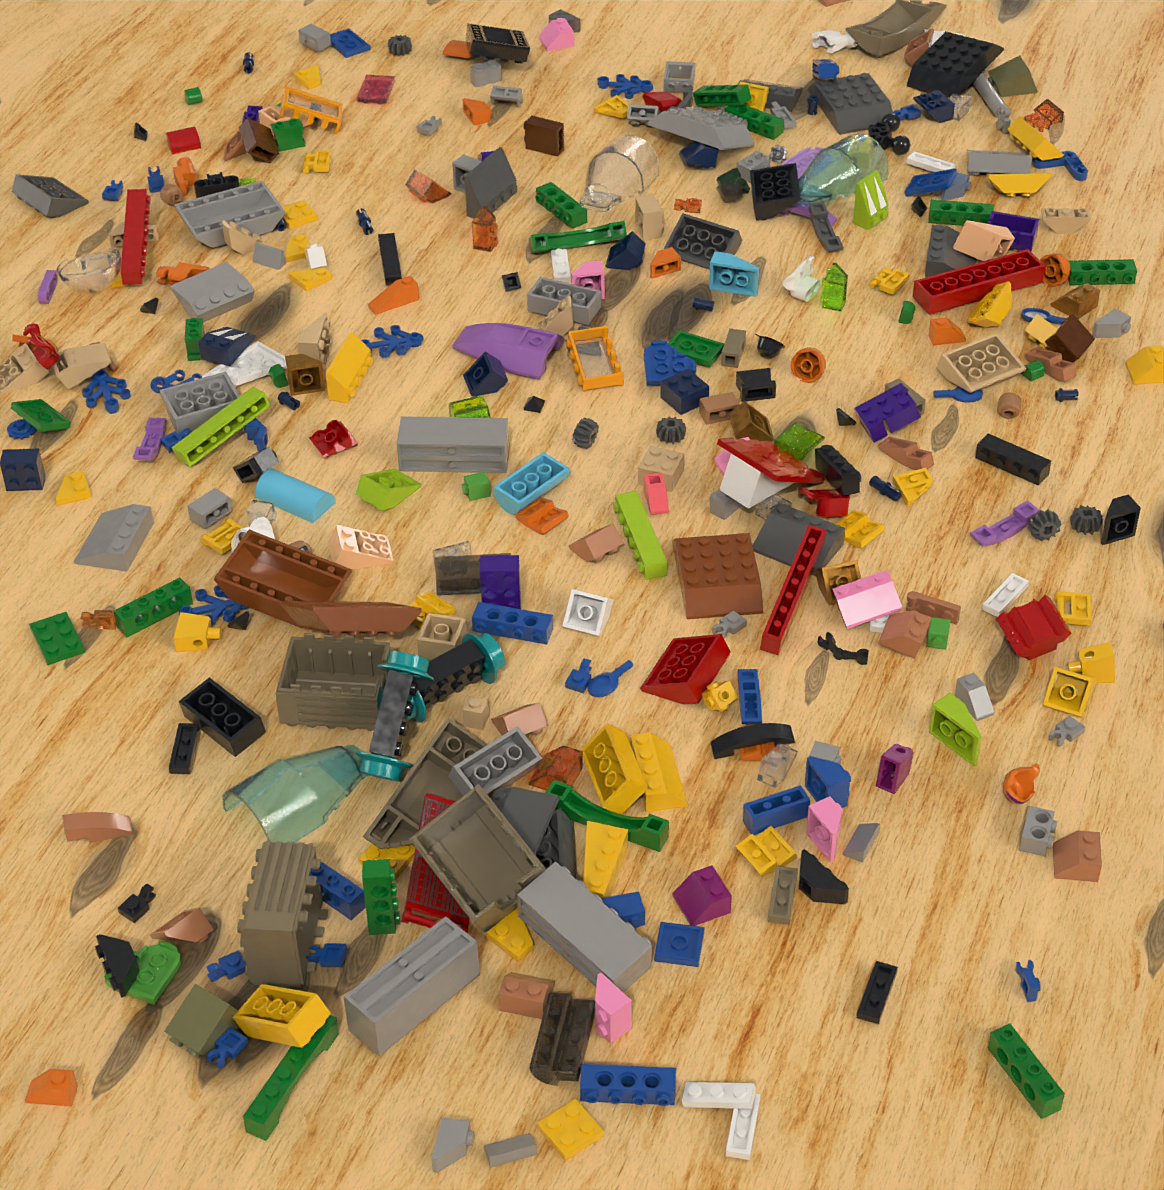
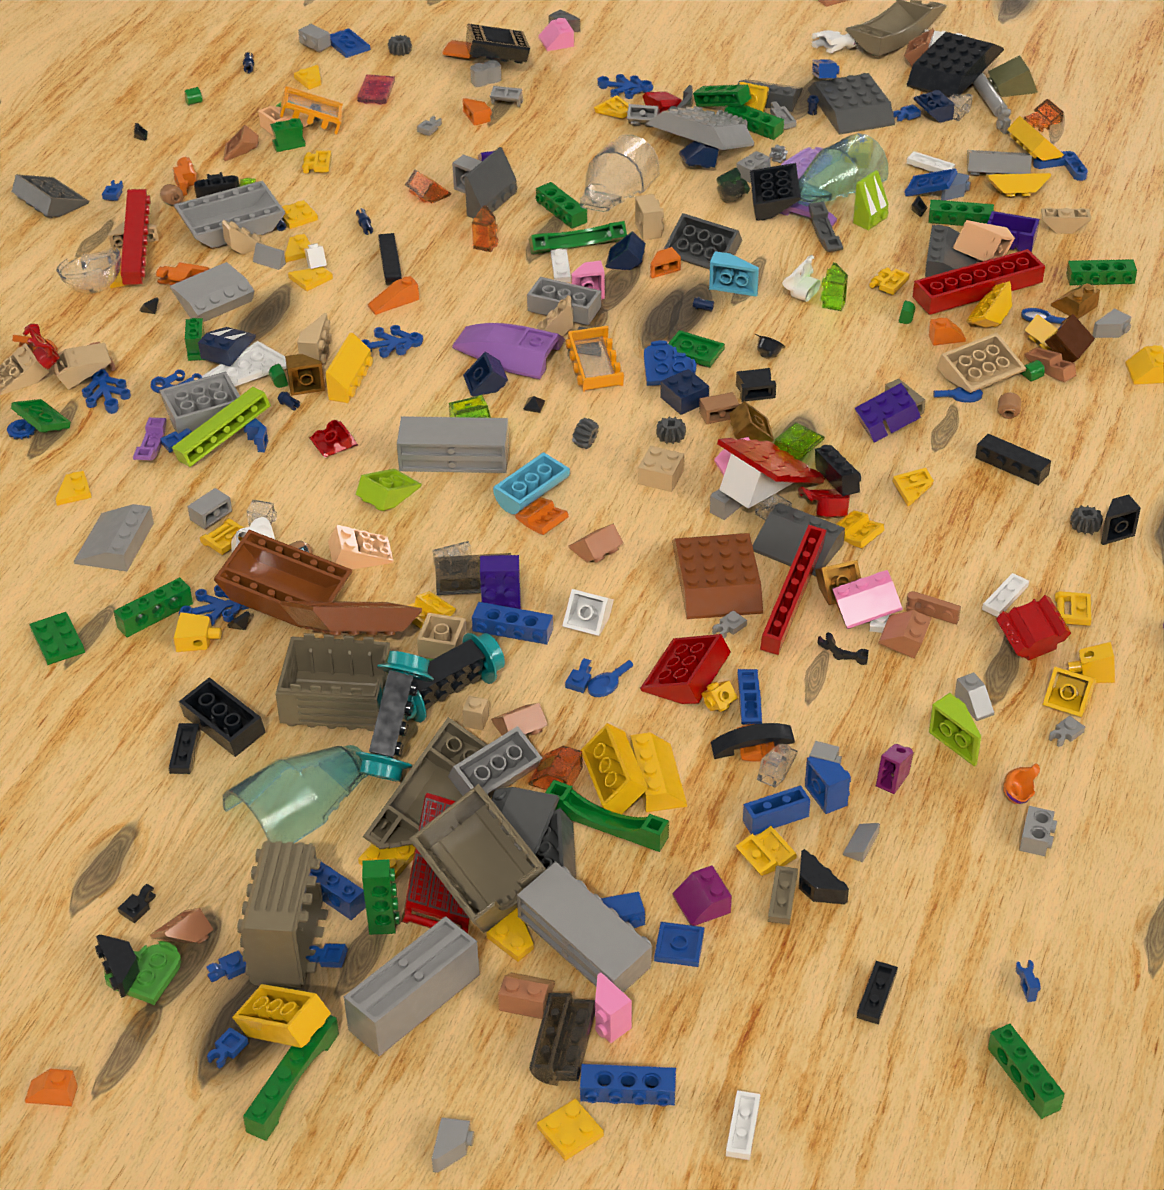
(22, 469): dark blue brick -> none
(47, 286): medium lavender beam -> none
(96, 826): nougat slope -> none
(101, 618): clear orange plate -> none
(155, 180): blue plate -> none
(183, 140): red brick -> none
(201, 1022): olive slope -> none
(252, 113): dark purple slope -> none
(256, 464): black hips -> none
(258, 140): reddish brown brick -> none
(293, 495): medium azure brick -> none
(476, 486): bright green brick -> none
(510, 1150): light grey slope -> none
(511, 281): black slope -> none
(544, 135): reddish brown brick -> none
(603, 857): yellow wedge -> none
(640, 535): lime brick -> none
(655, 493): coral slope -> none
(672, 70): light grey window -> none
(690, 205): clear orange plate -> none
(719, 1095): white plate -> none
(733, 348): dark tan brick -> none
(808, 364): orange cylinder -> none
(825, 826): bright pink slope -> none
(844, 419): black slope -> none
(883, 131): black piece -> none
(885, 488): dark blue axle -> none
(907, 453): nougat slope -> none
(938, 633): bright green brick -> none
(1007, 527): medium lavender slope -> none
(1044, 525): dark grey gear -> none
(1056, 269): orange cylinder -> none
(1066, 394): dark blue pin -> none
(1078, 856): nougat slope -> none

